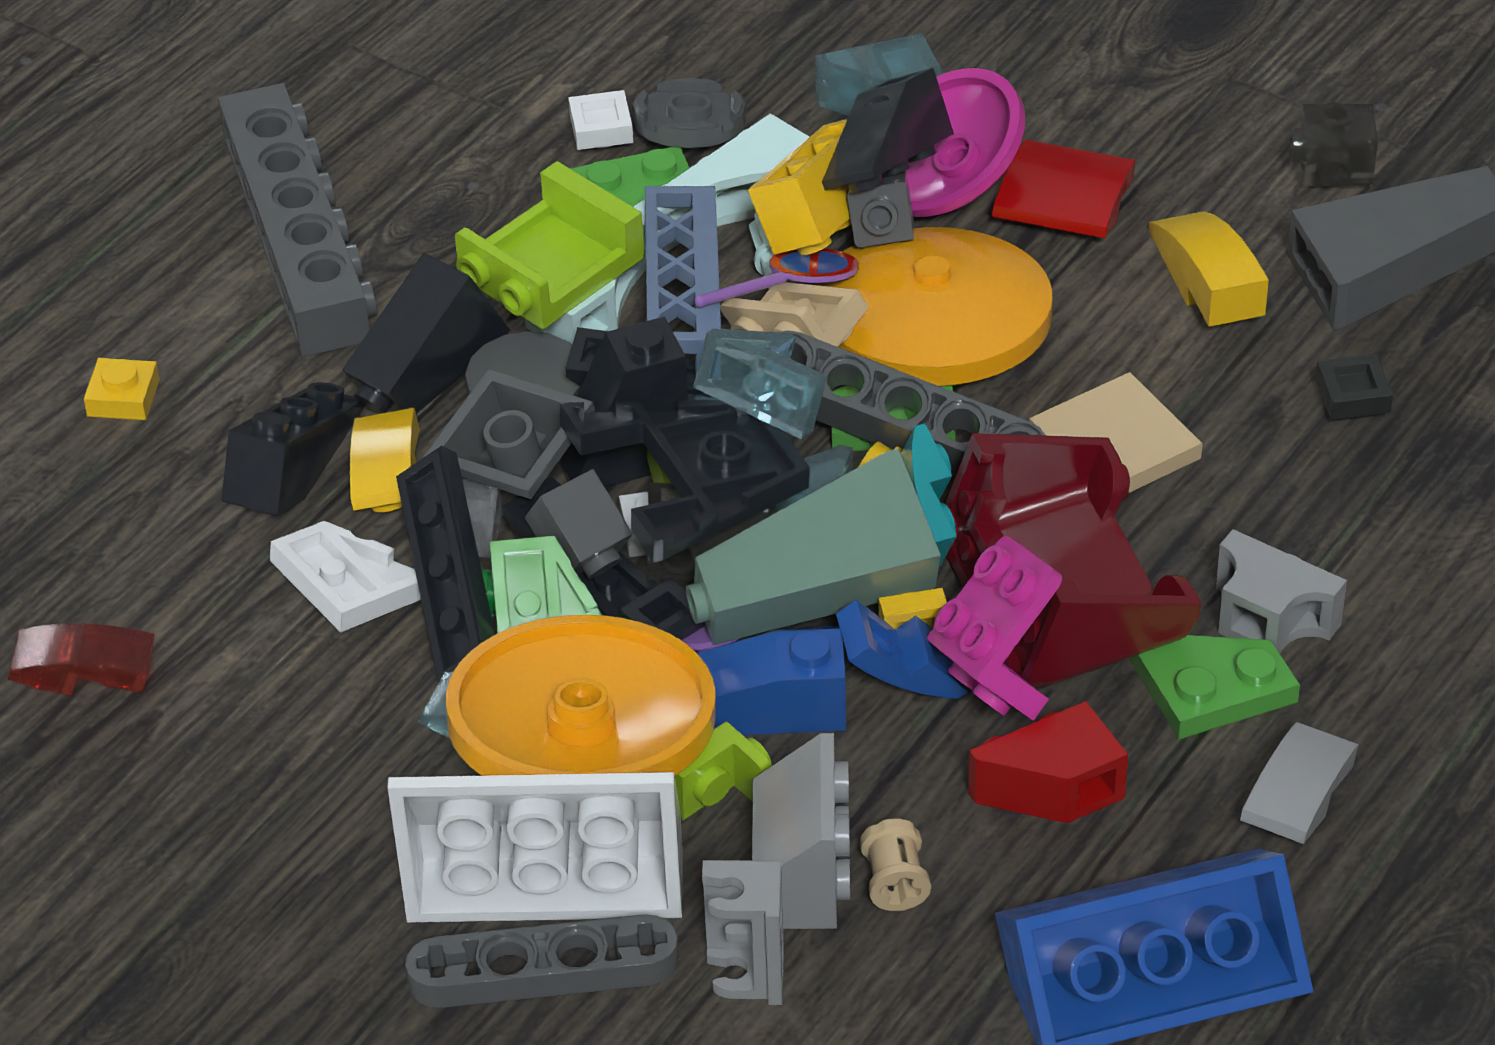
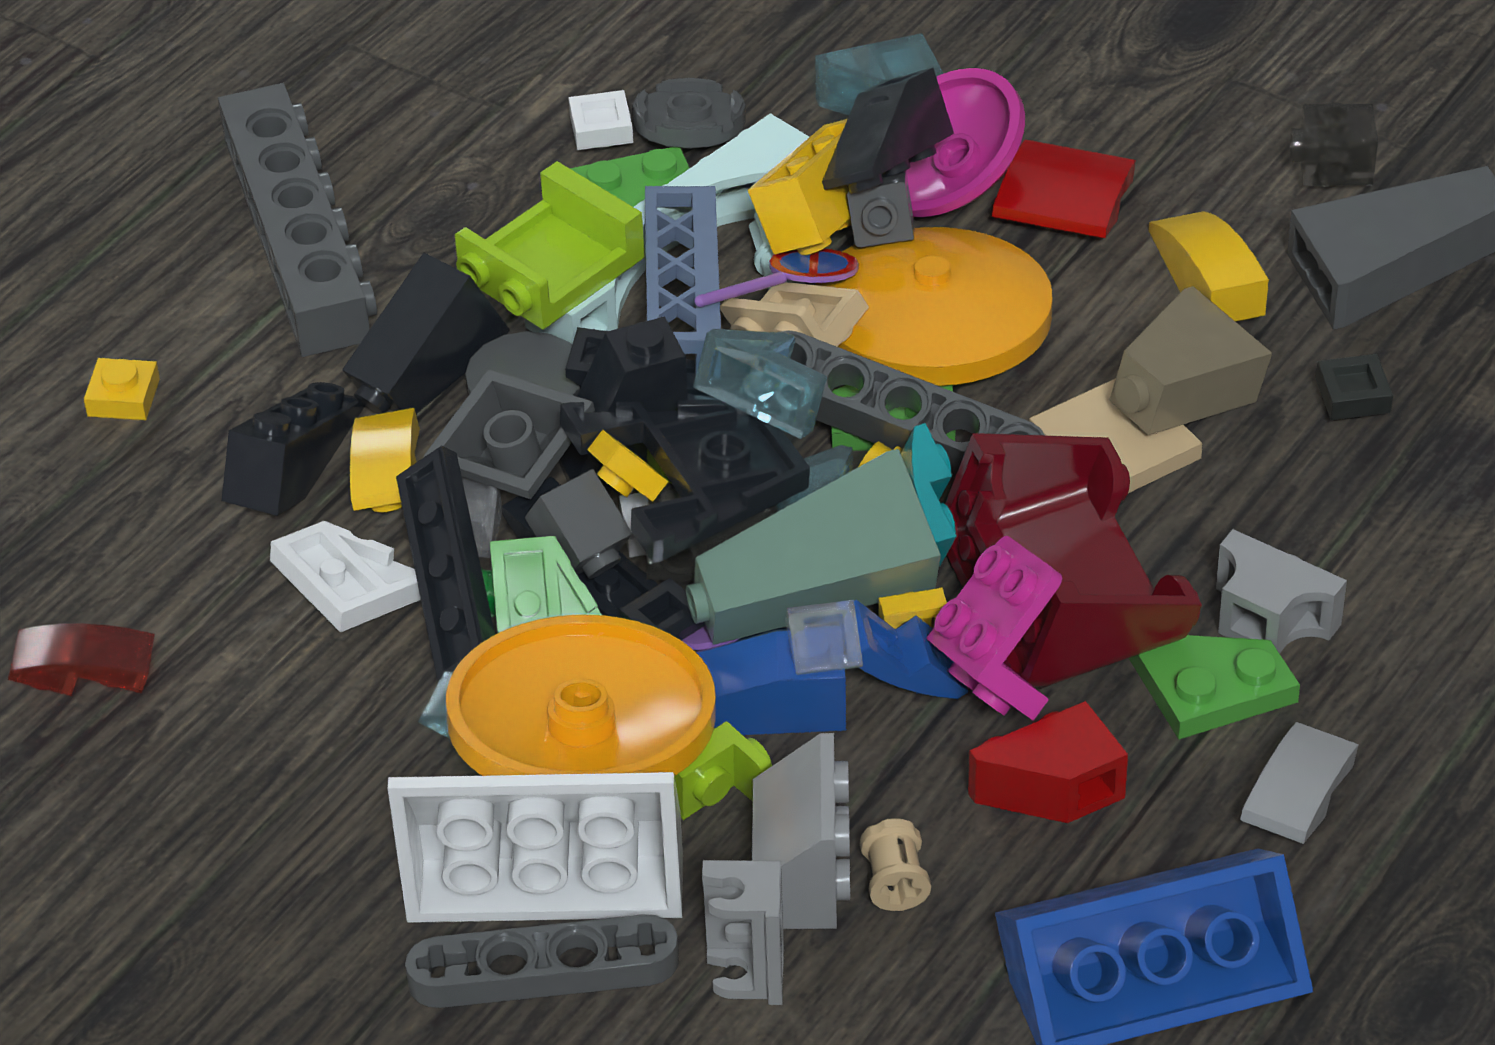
(624, 468): none -> yellow plate
(824, 637): none -> clear slope
(1188, 366): none -> dark tan slope

